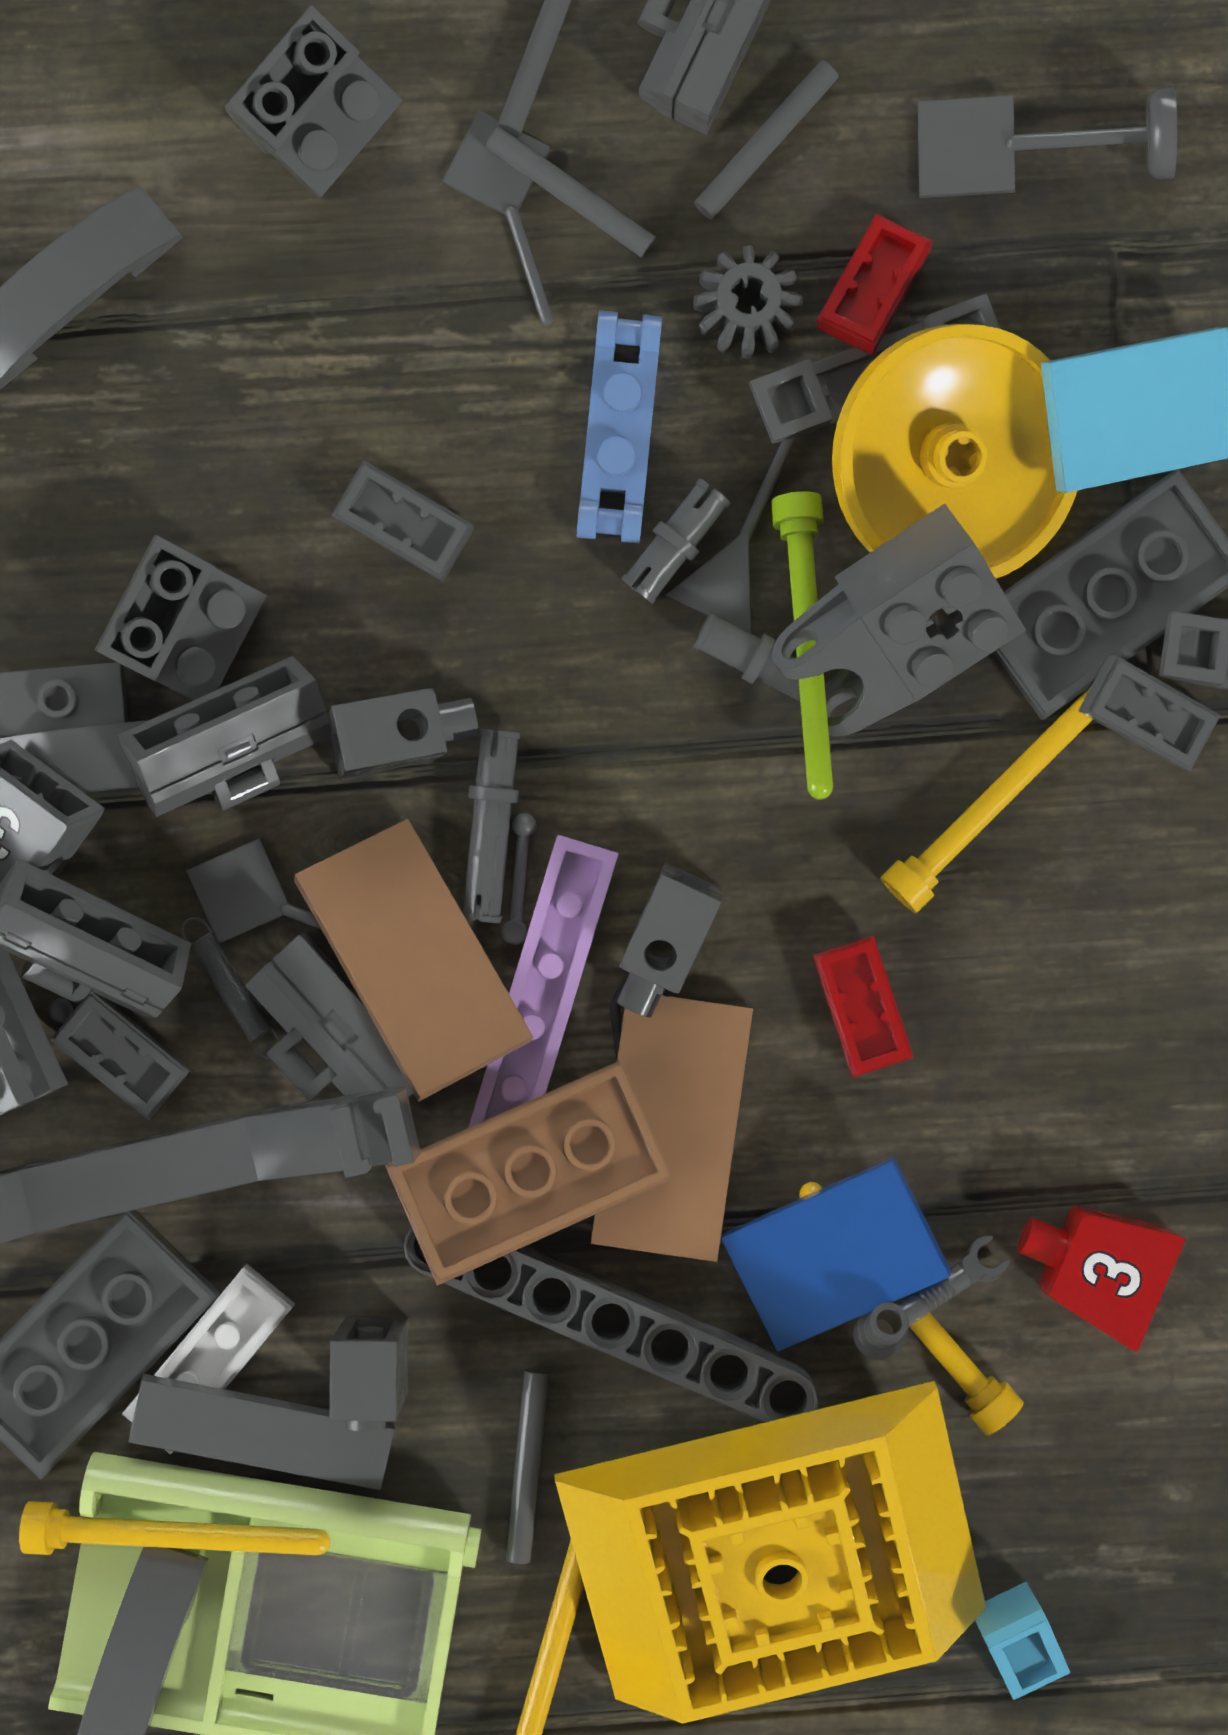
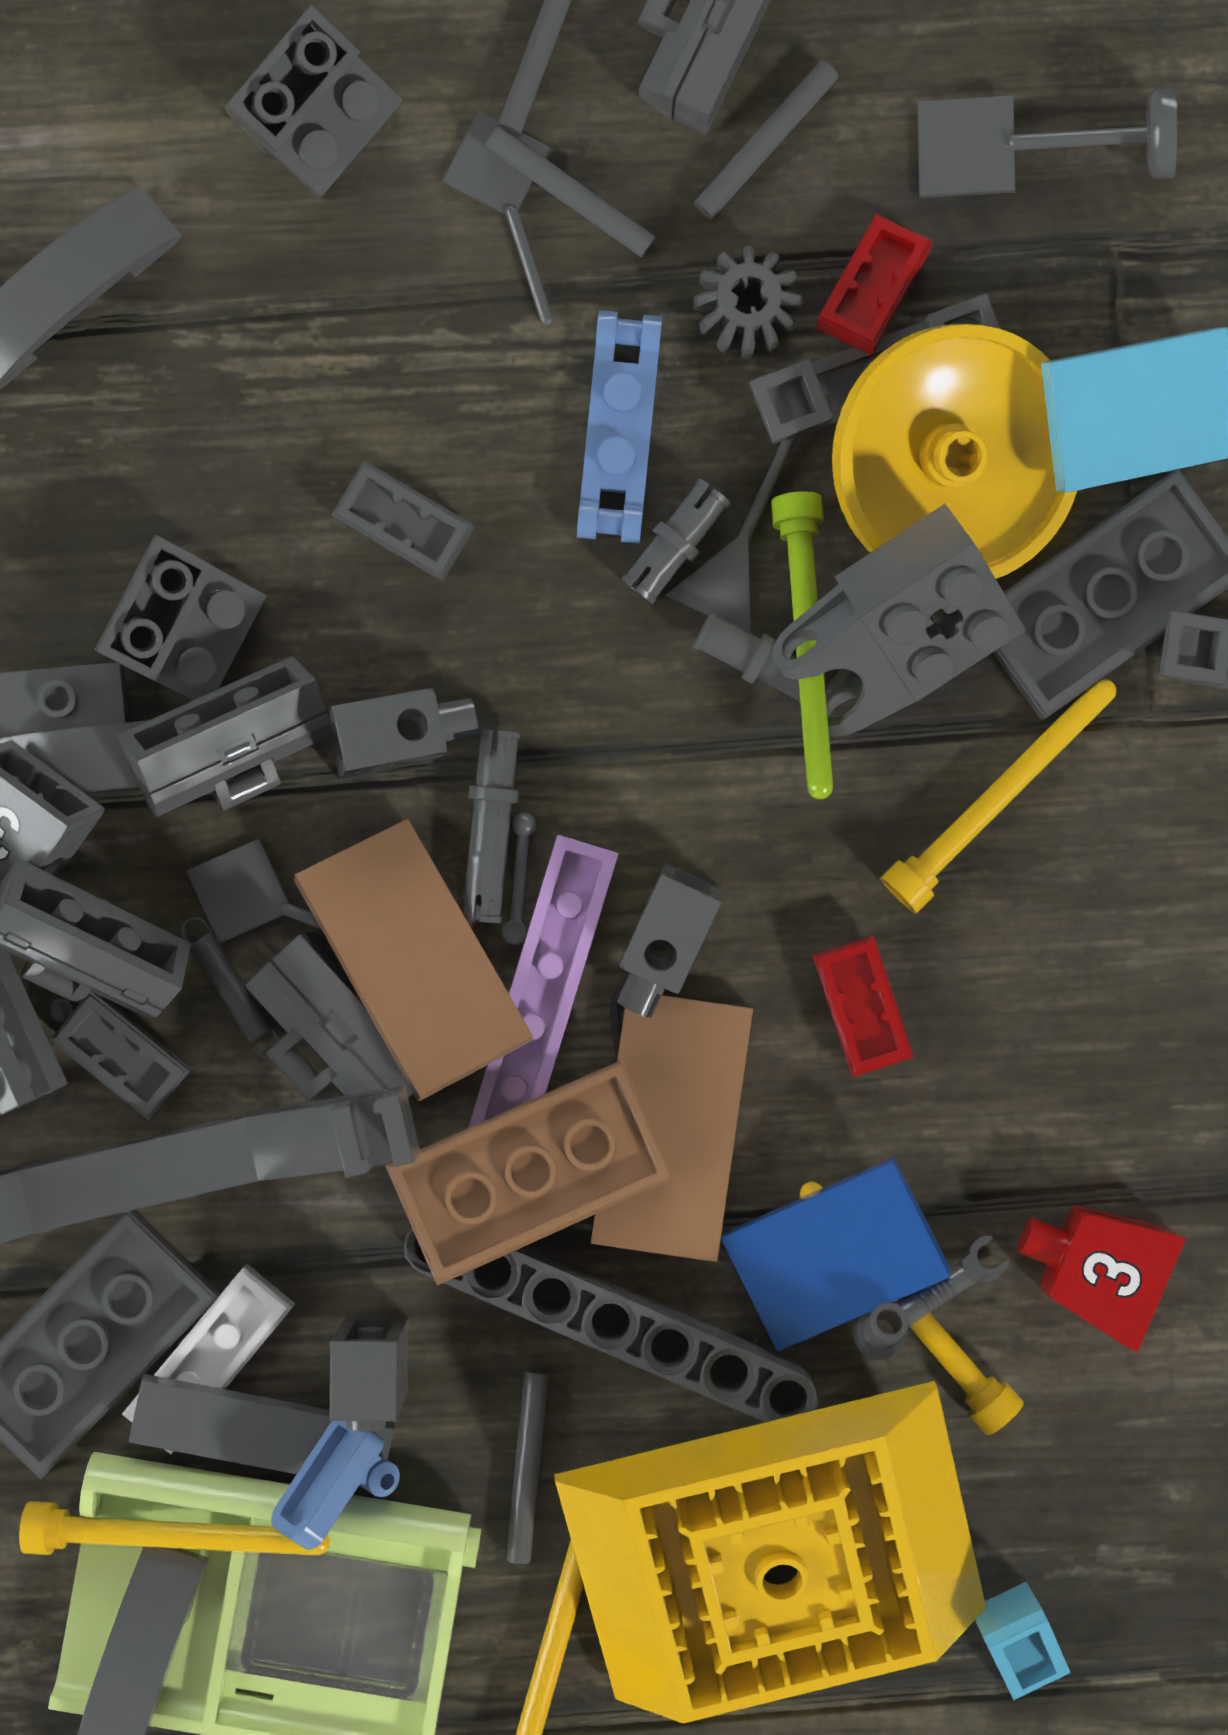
(329, 1480): none -> medium blue piece
(1149, 712): dark grey plate -> none

